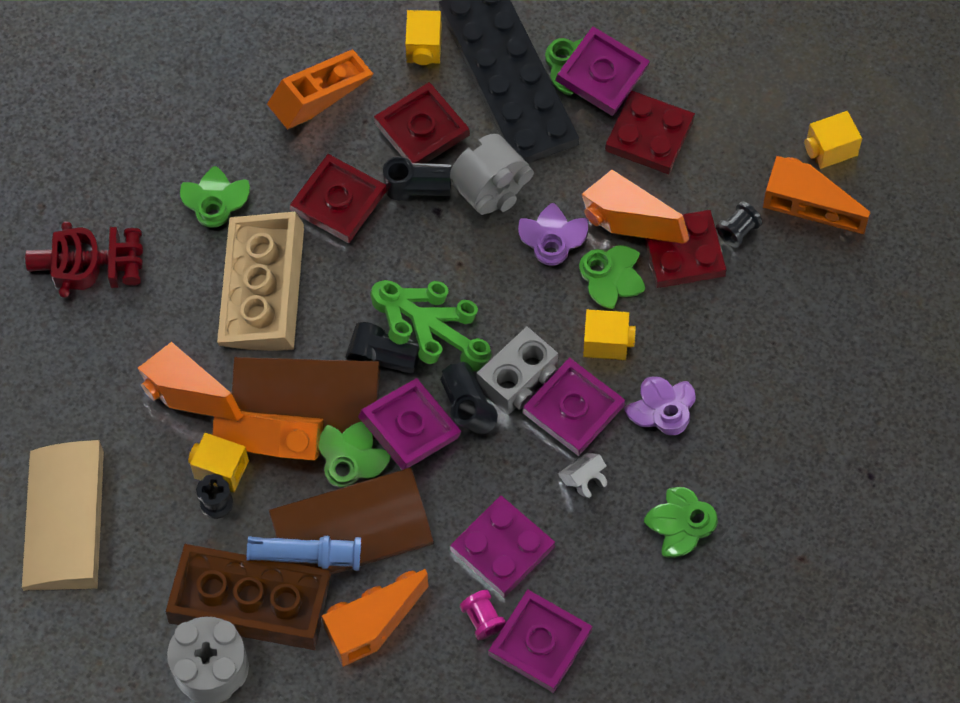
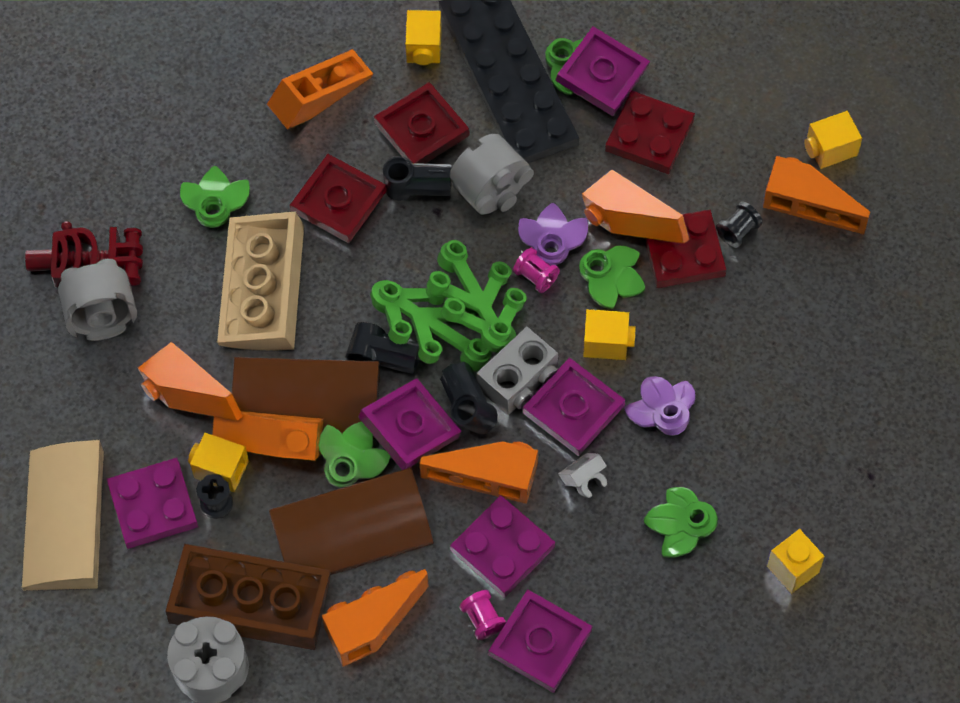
(96, 300): none -> light grey brick
(152, 503): none -> magenta plate
(321, 551): medium blue pin -> none
(487, 469): none -> orange slope
(494, 331): none -> bright green plant
(536, 270): none -> dark pink bush
(795, 561): none -> yellow brick

